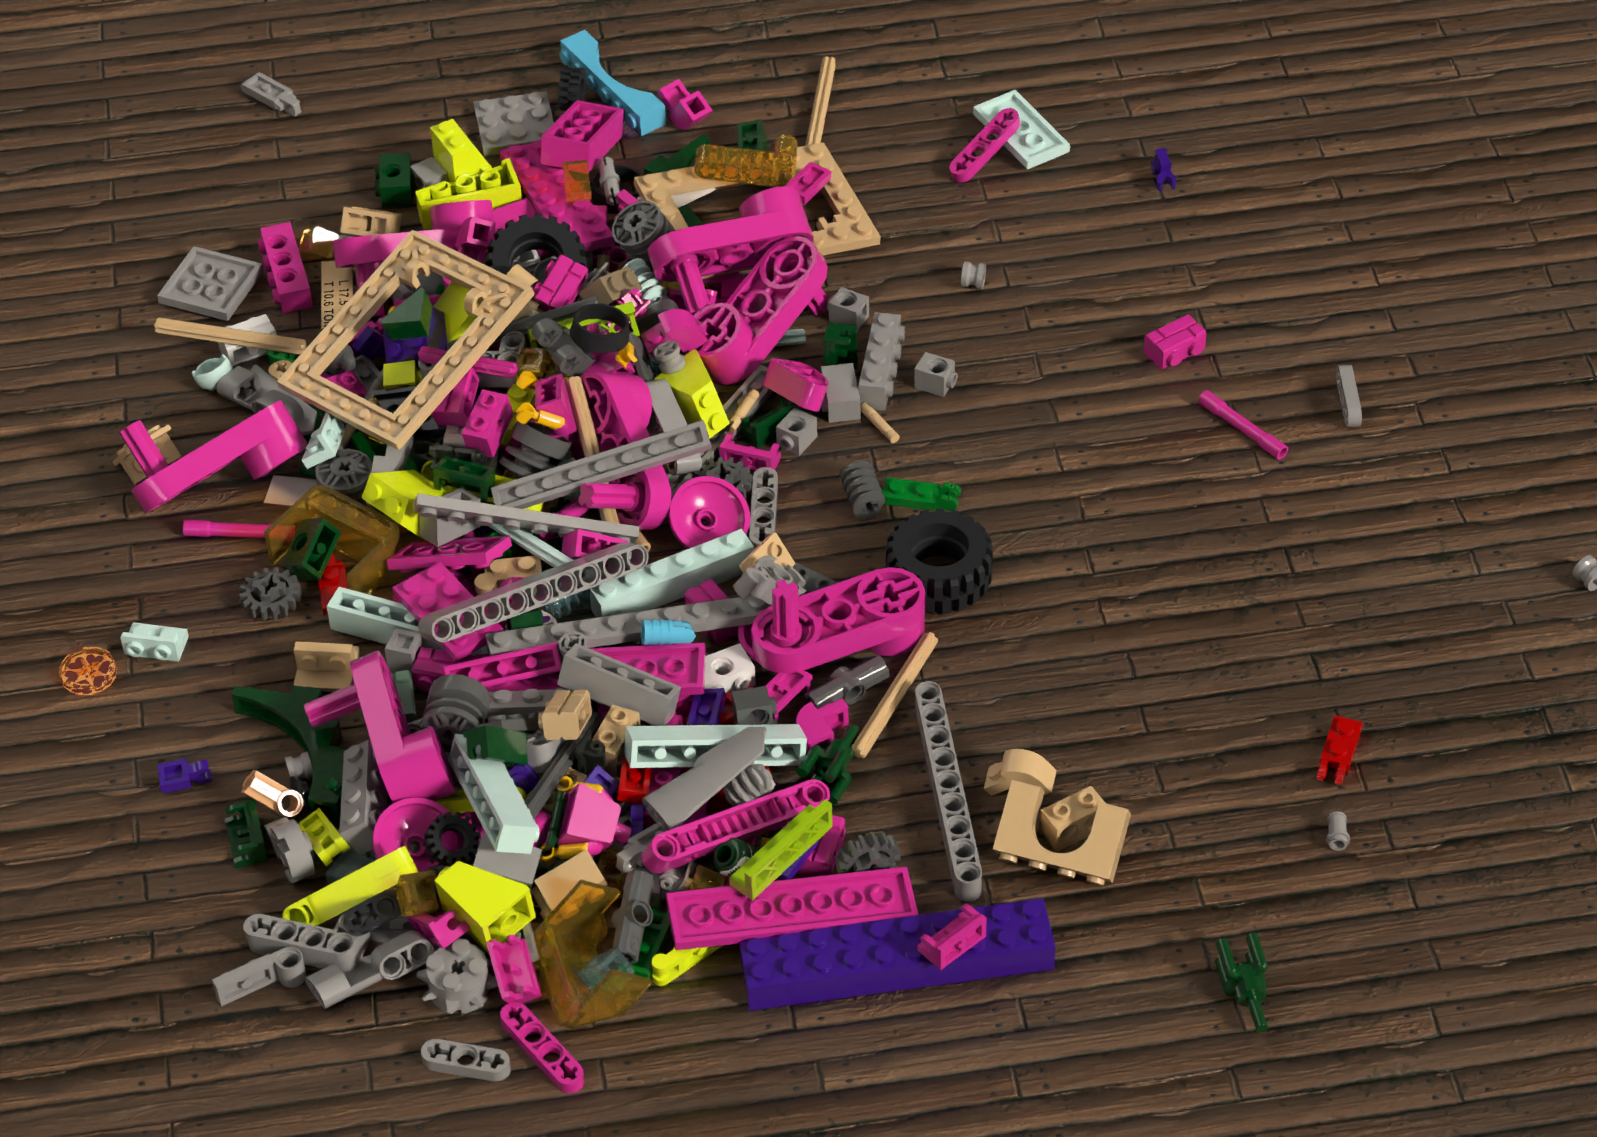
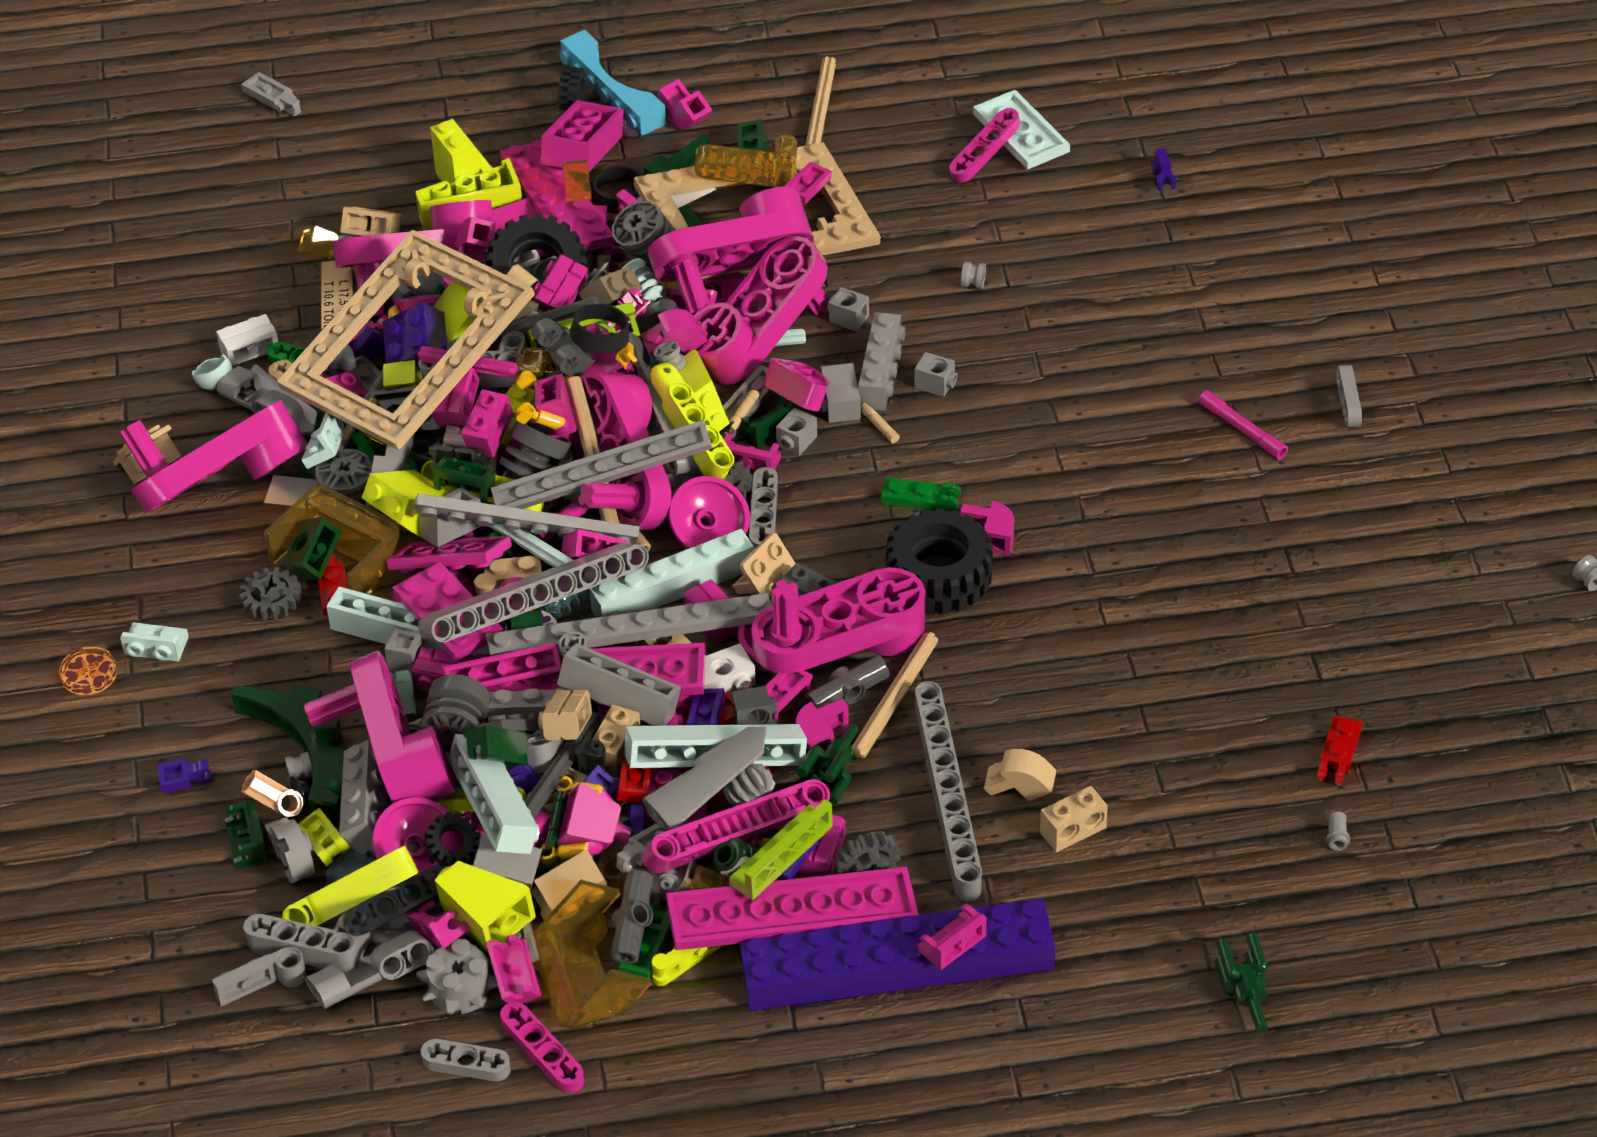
(206, 528): dark pink piece -> none
(210, 283): light grey plate -> none
(230, 336): tan axle -> none
(285, 268): dark pink brick -> none
(324, 665): tan bracket -> none
(394, 180): dark green brick -> none
(410, 318): dark green slope -> none
(417, 893): clear yellow panel -> none
(427, 173): light grey brick -> none
(512, 121): light grey plate -> none
(601, 964): clear light blue brick -> none
(609, 179): light grey pin -> none
(666, 632): medium azure hinge -> none
(684, 409): none -> neon yellow piece
(762, 579): light grey piece -> none
(840, 345): dark green hinge -> none
(862, 489): dark grey piece -> none
(998, 523): none -> dark pink brick
(1094, 859): tan arch -> none
(1175, 342): dark pink brick -> none

